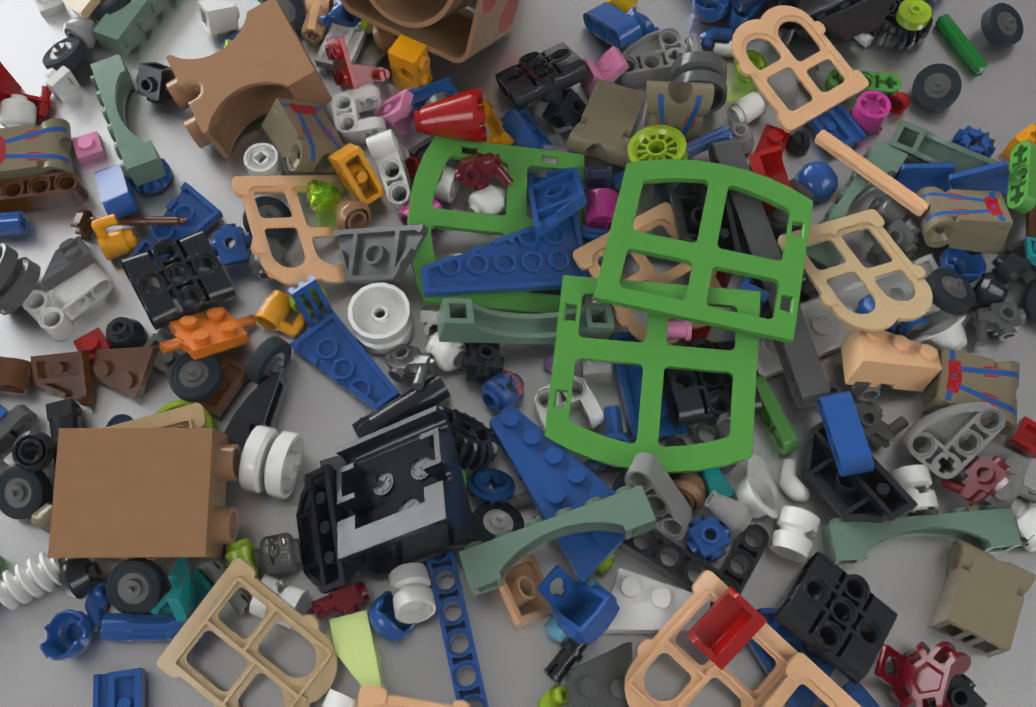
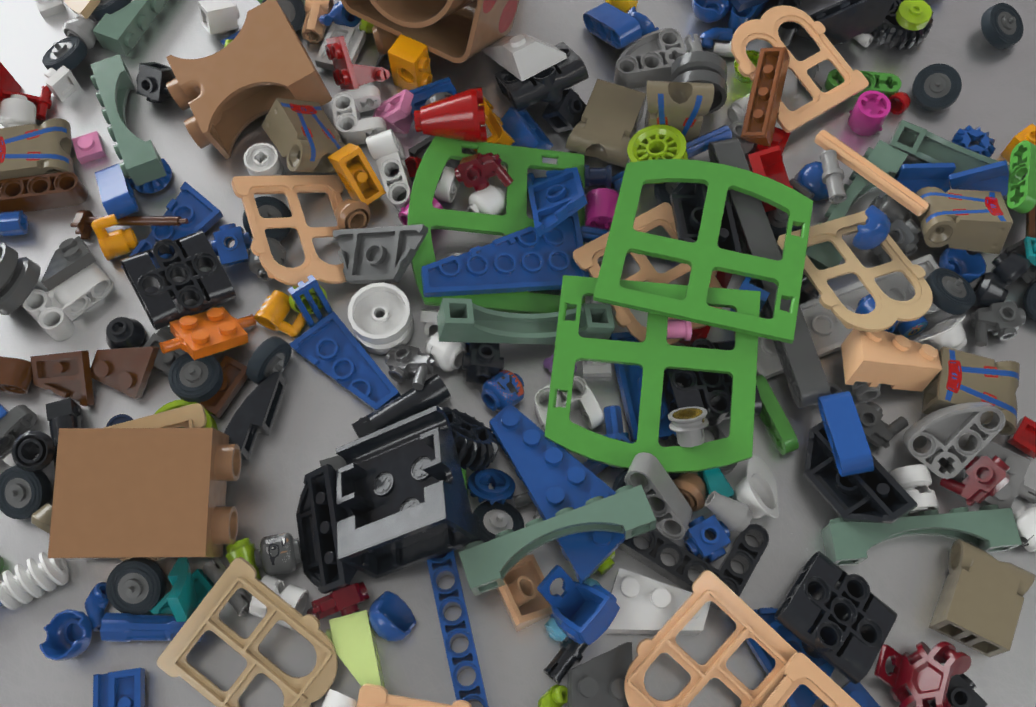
(79, 576): black cone -> none
(92, 342): red plate -> none
(271, 461): white wheel -> none
(322, 196): clear neon green cone -> none
(412, 593): white wheel -> none
(524, 55): none -> white wedge
(606, 68): bright pink slope -> none
(689, 425): none -> light grey piece
(726, 628): red panel -> none
(765, 96): none -> dark orange slope
(791, 484): white arm -> none
(794, 535): white wheel -> none
(799, 142): black piece -> none
(833, 176): none -> light grey pin
(839, 124): blue plate -> none
(874, 231): none -> blue hair
(961, 44): green axle -> none

